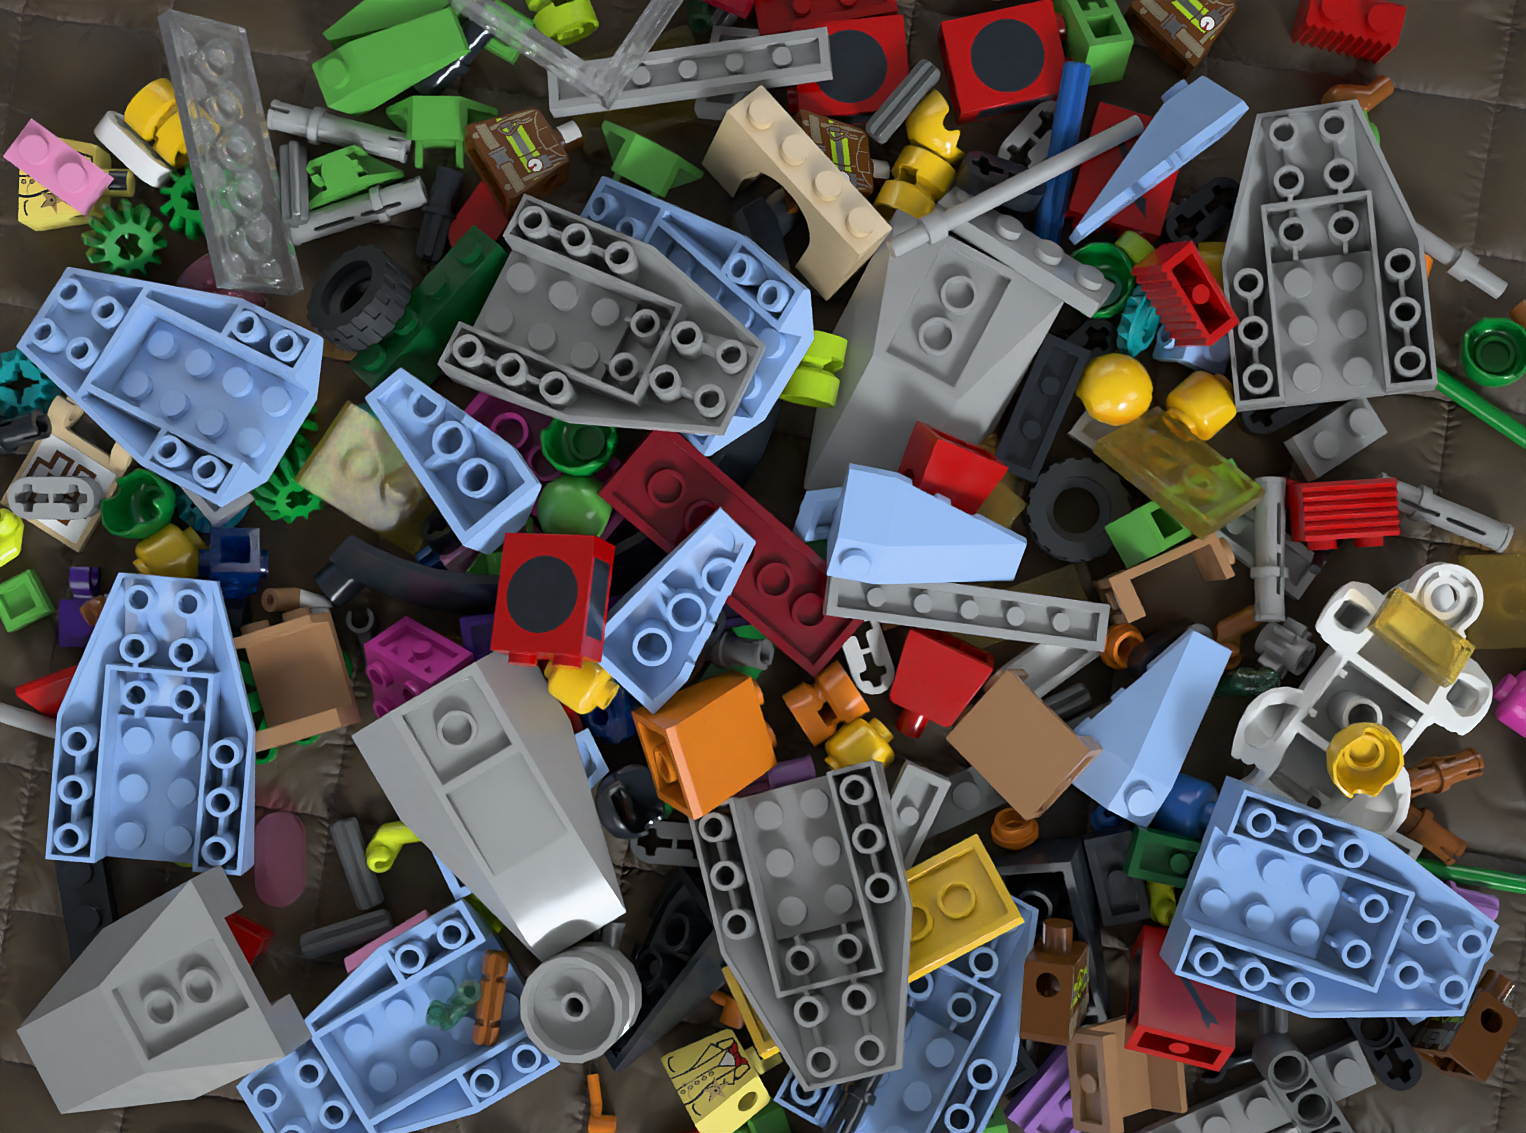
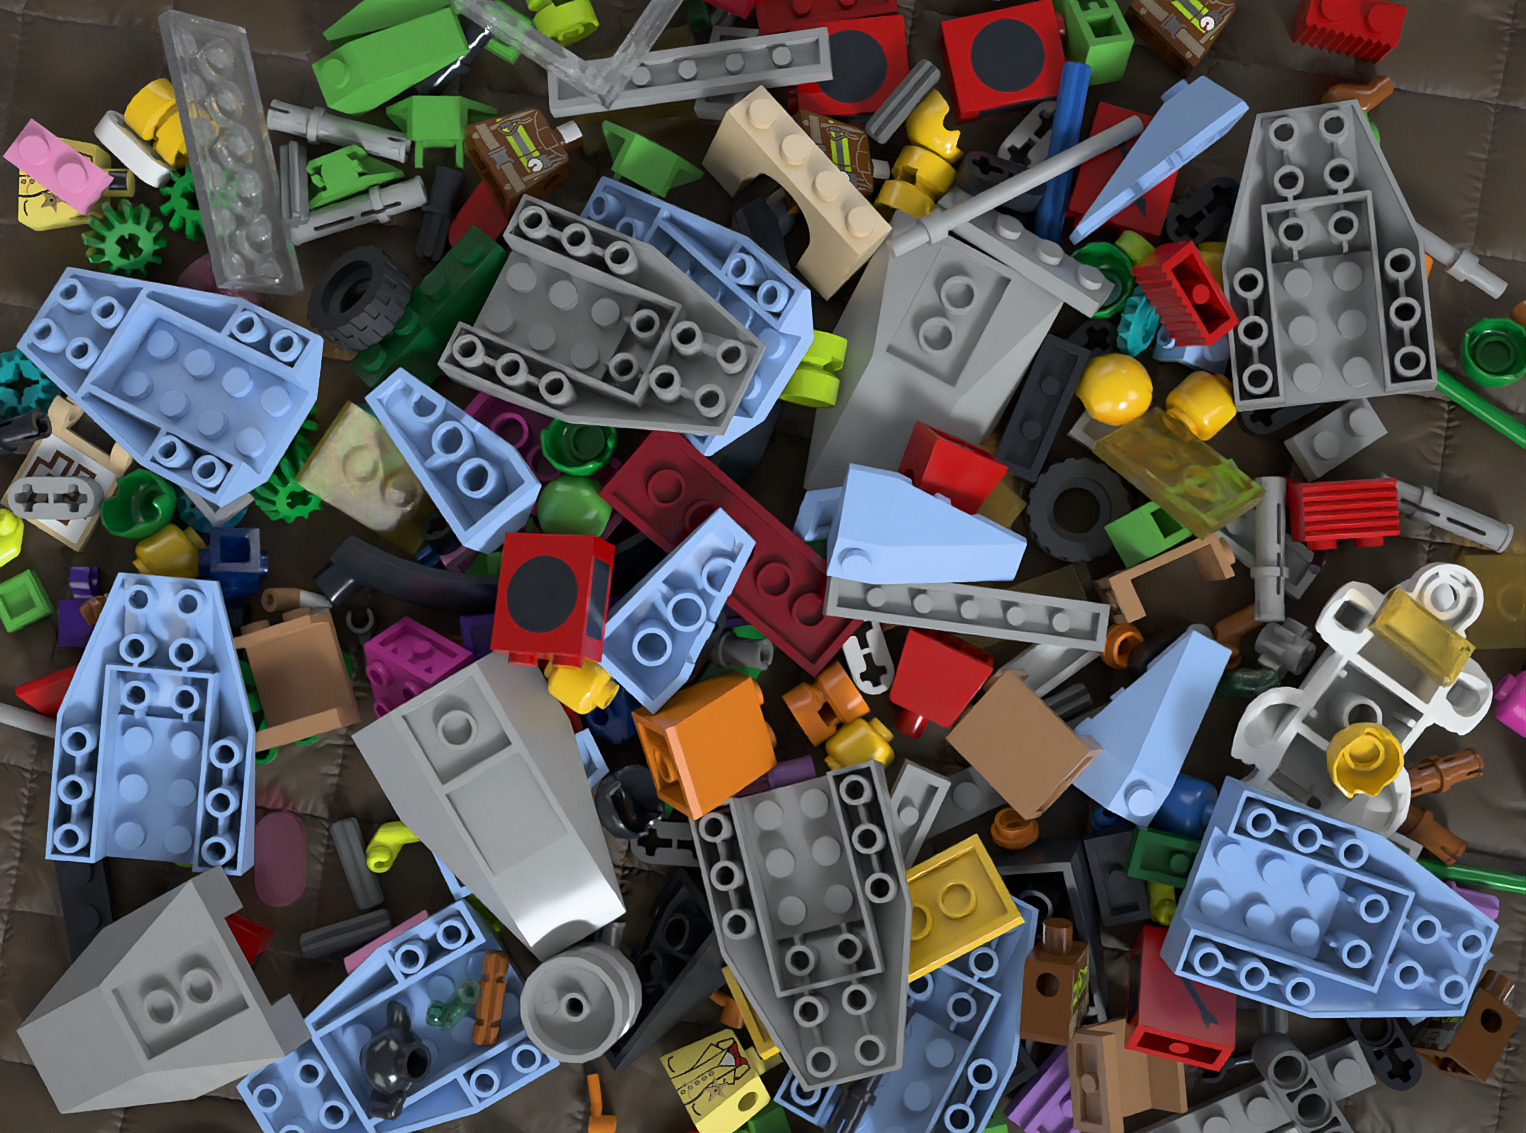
(393, 1063): none -> black piece

